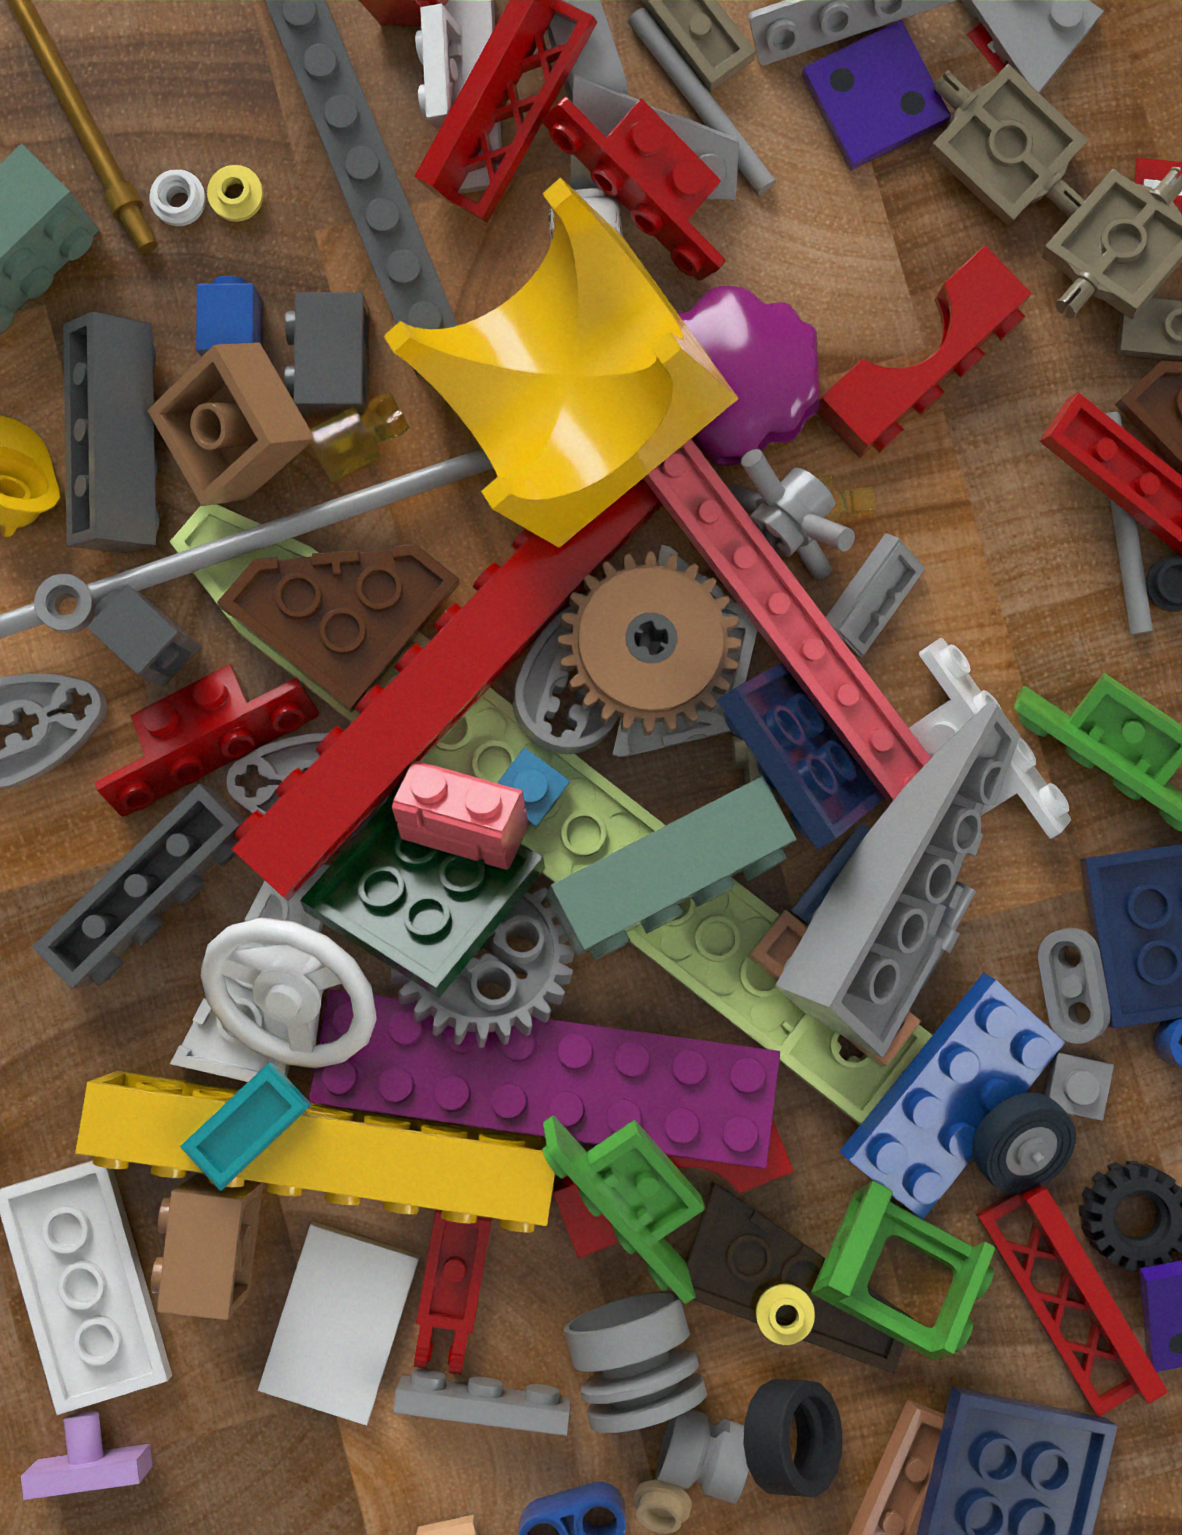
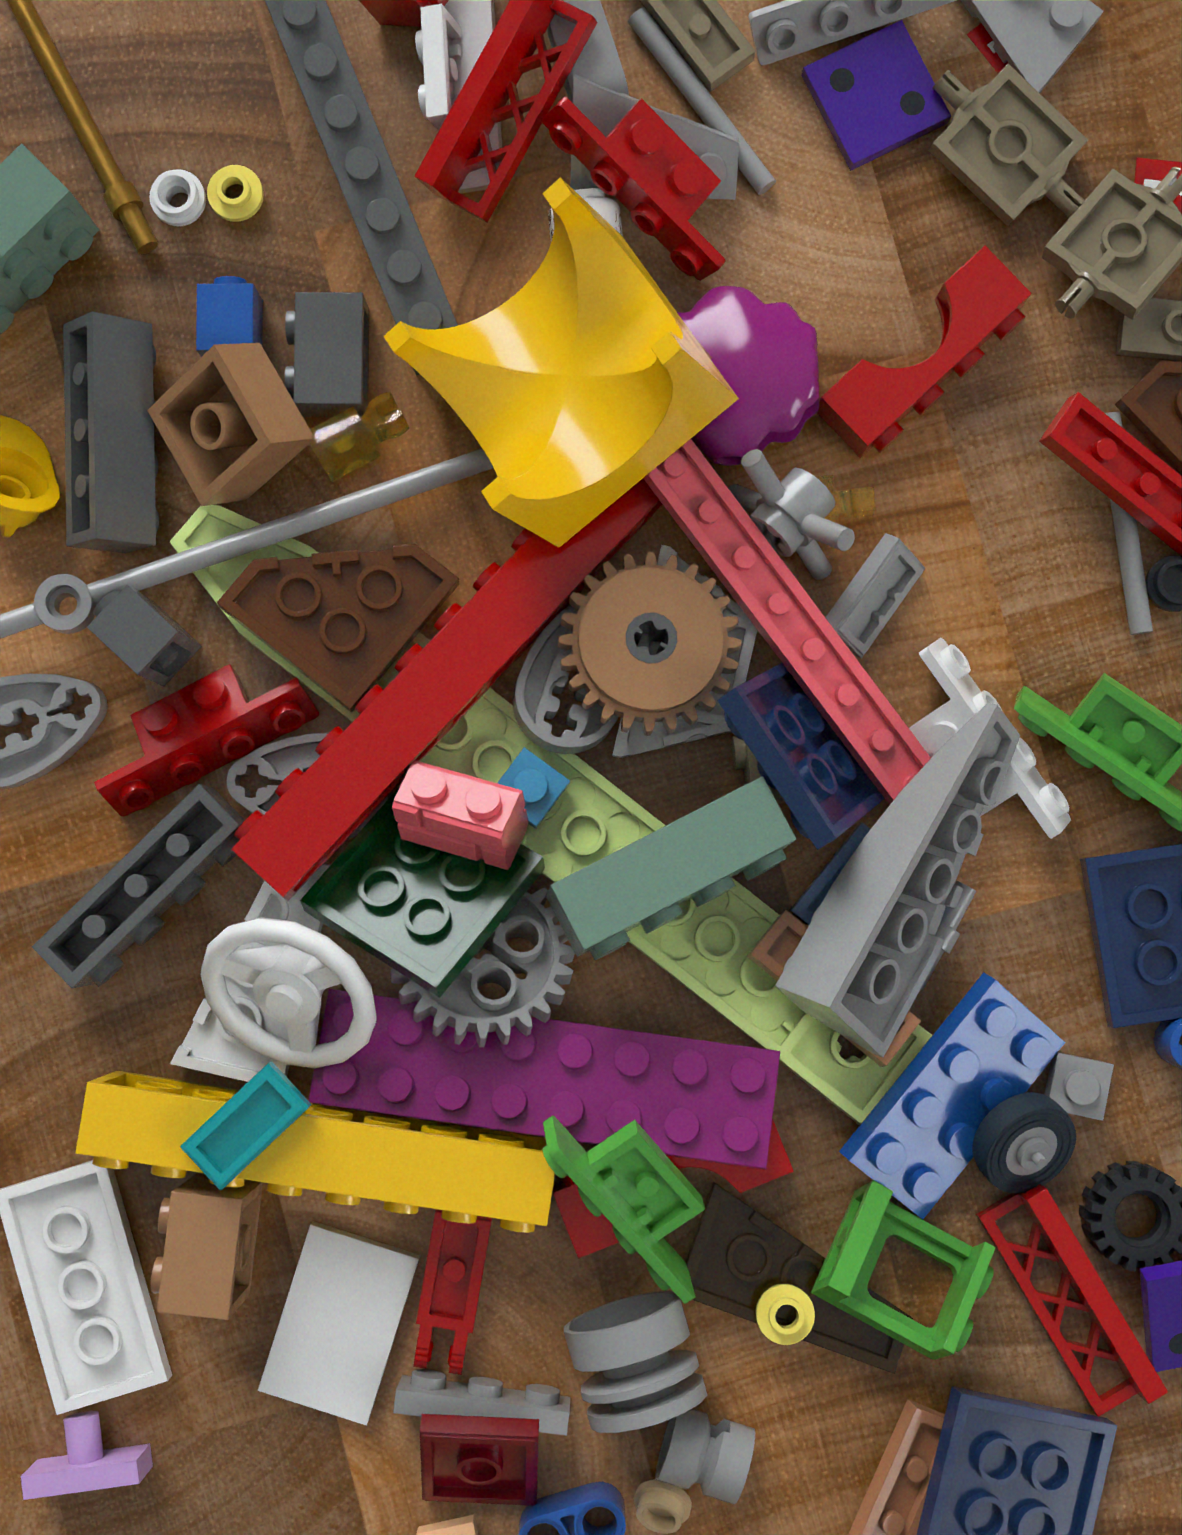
(479, 1459): none -> dark red plate
(768, 1438): black tyre -> none
(1070, 984): light grey plate -> none

